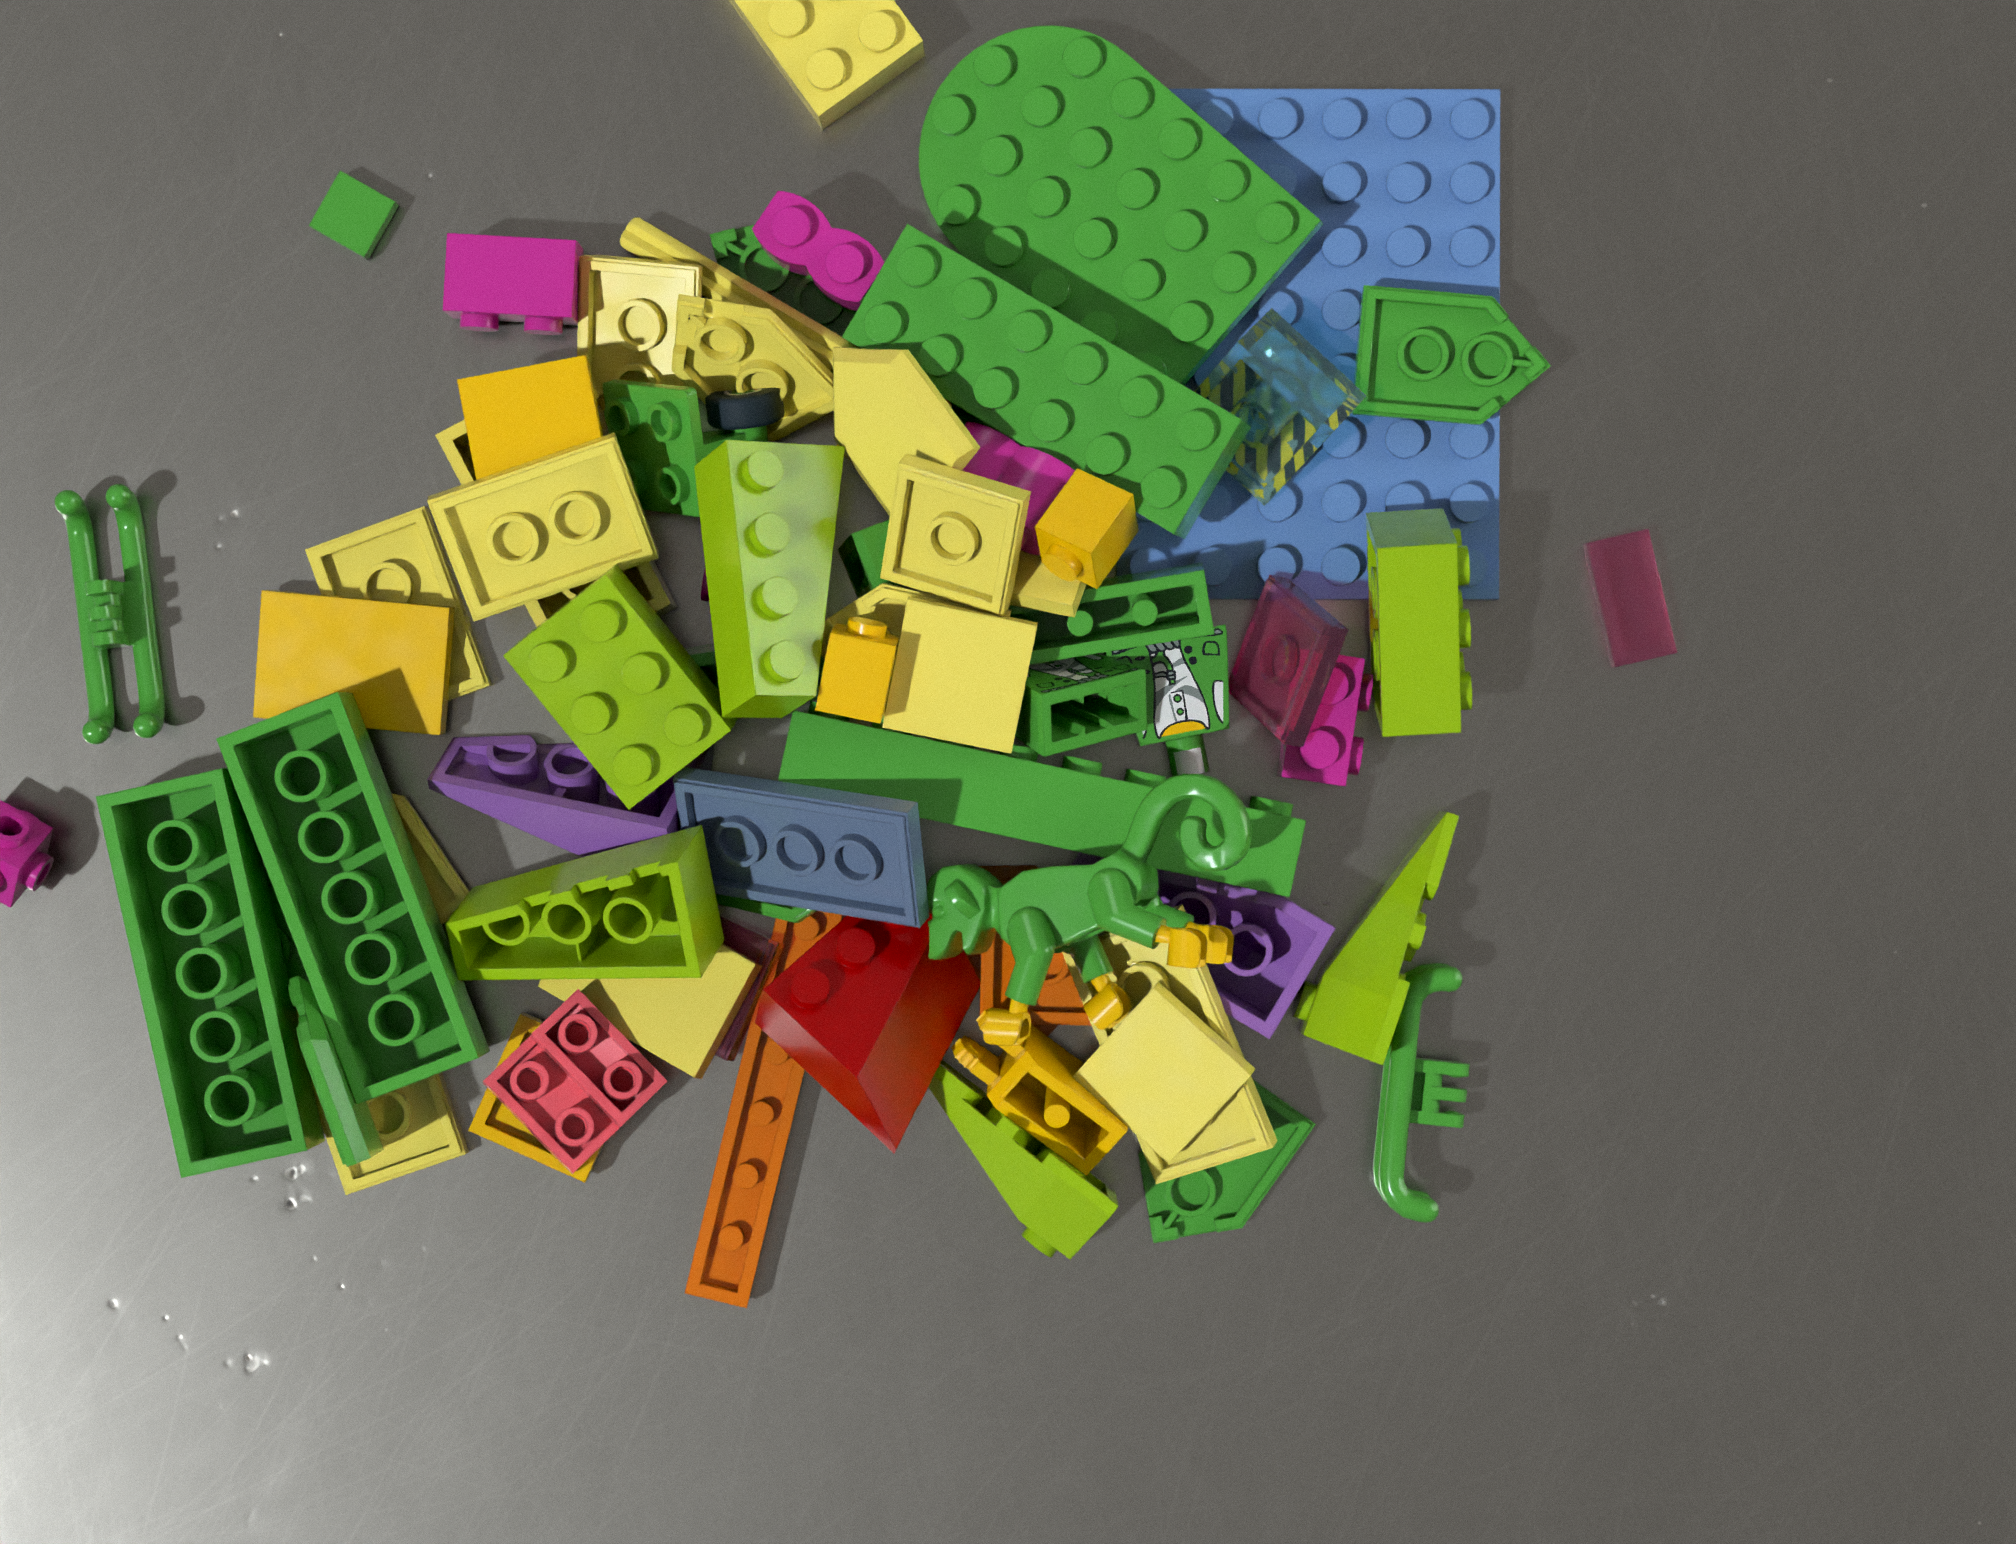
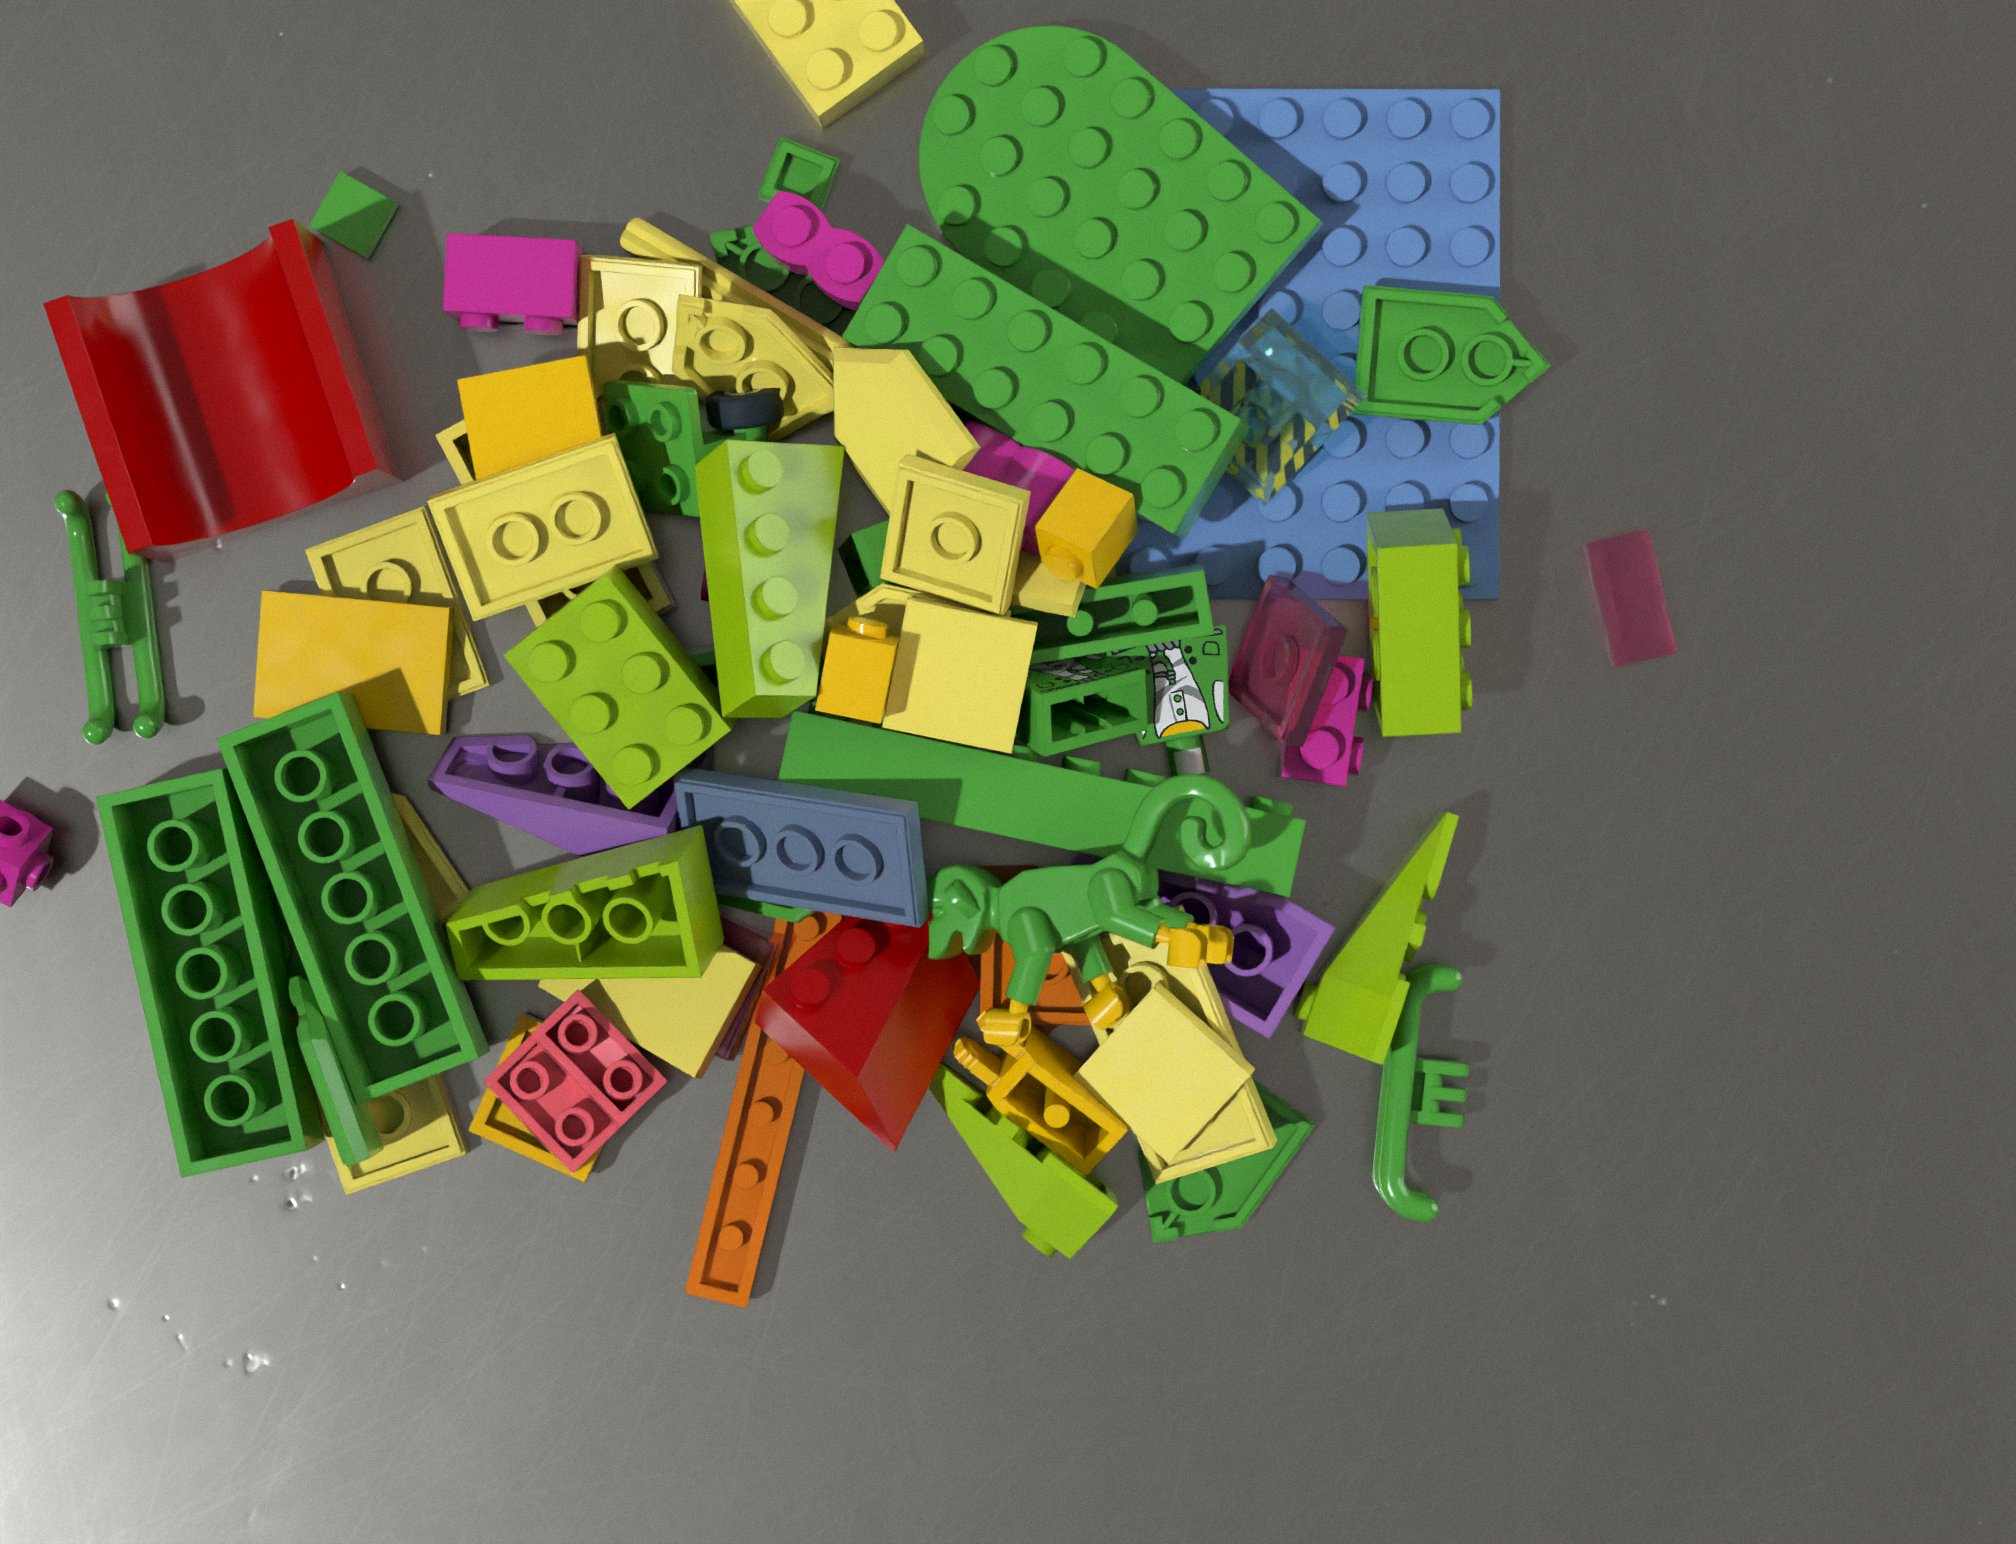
(226, 398): none -> red piece
(800, 172): none -> bright green tile

